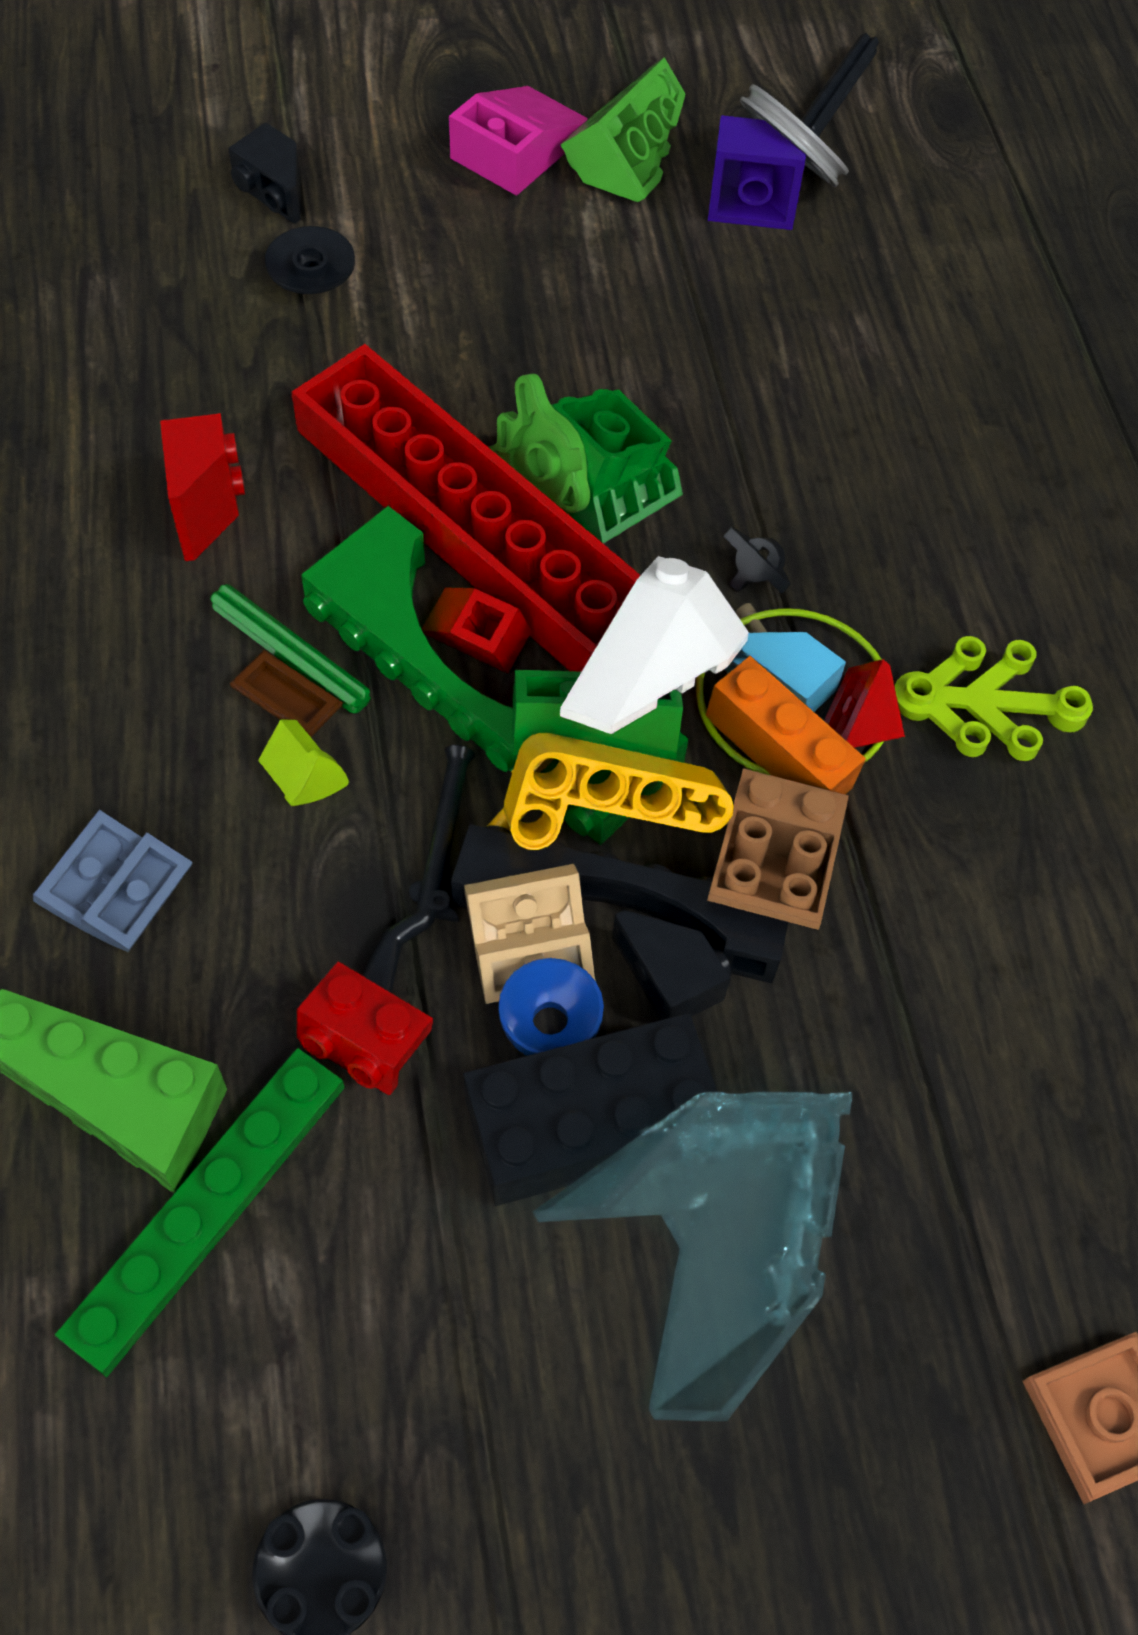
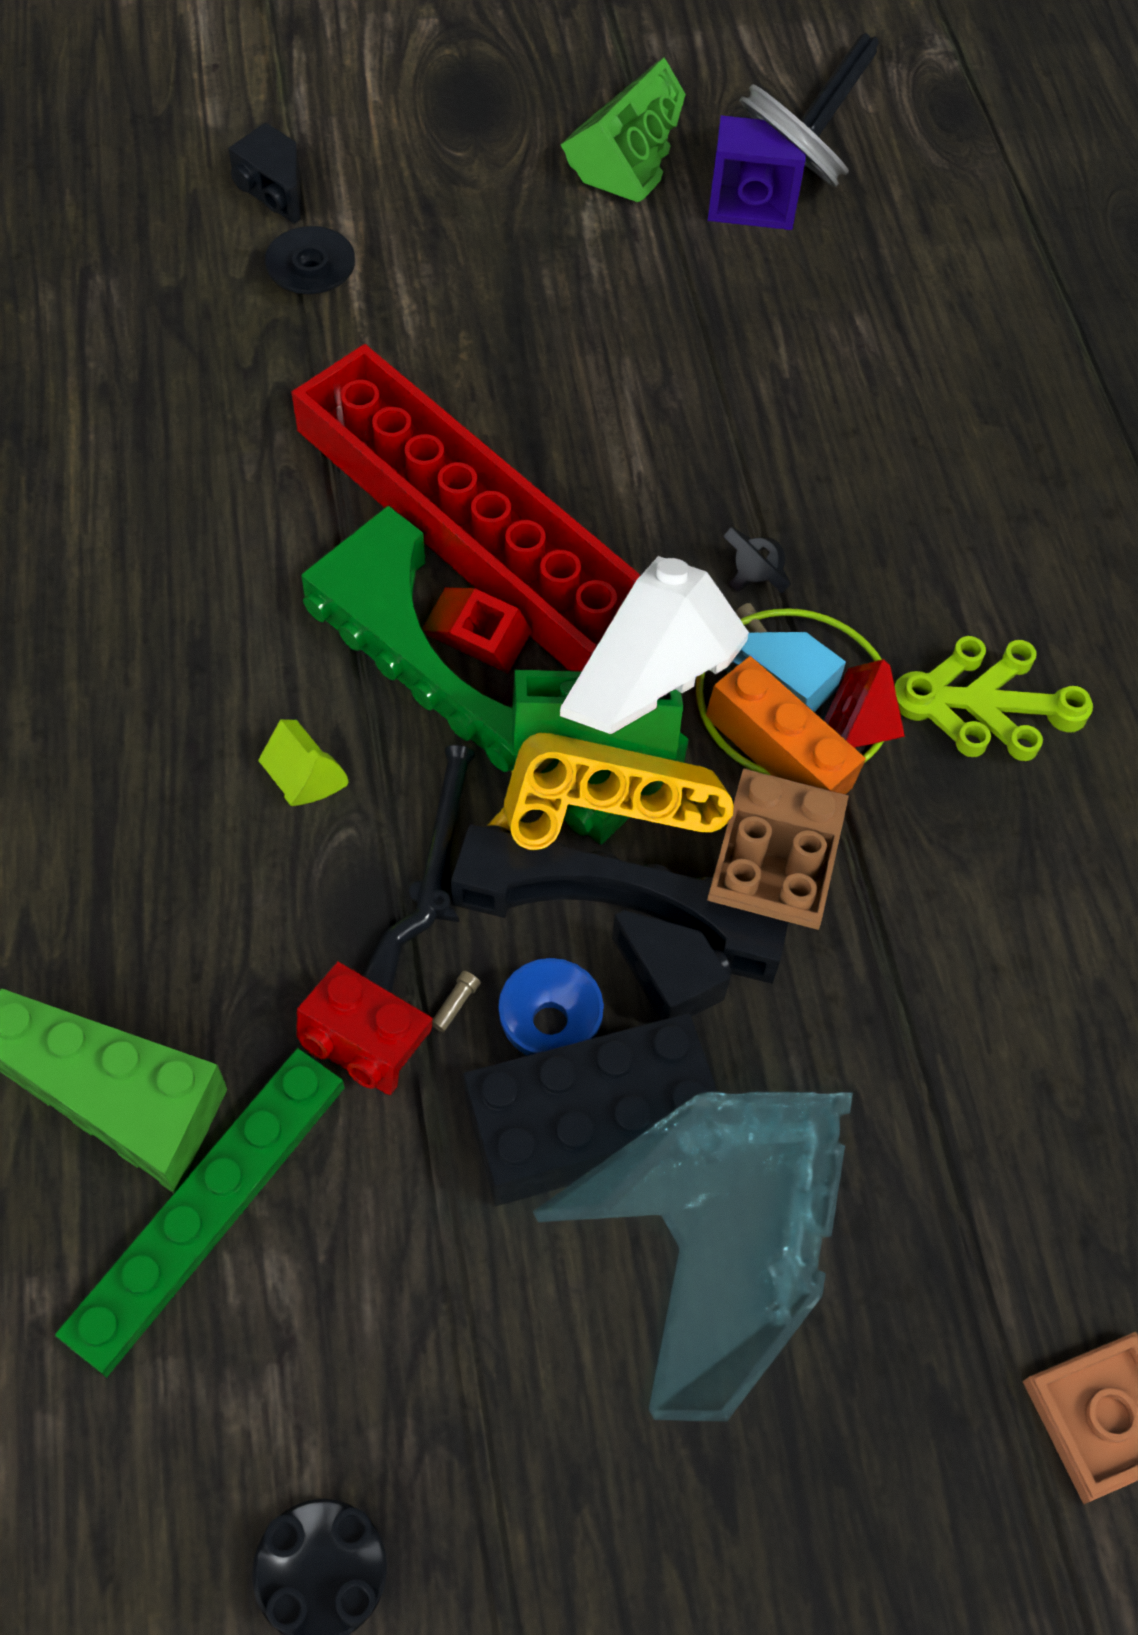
(112, 881): sand blue slope -> none
(201, 479): red slope -> none
(286, 693): reddish brown tile -> none
(290, 648): green axle -> none
(466, 984): none -> dark tan piece
(510, 135): dark pink slope -> none
(527, 921): tan slope -> none
(544, 446): bright green tile -> none
(624, 462): green slope -> none

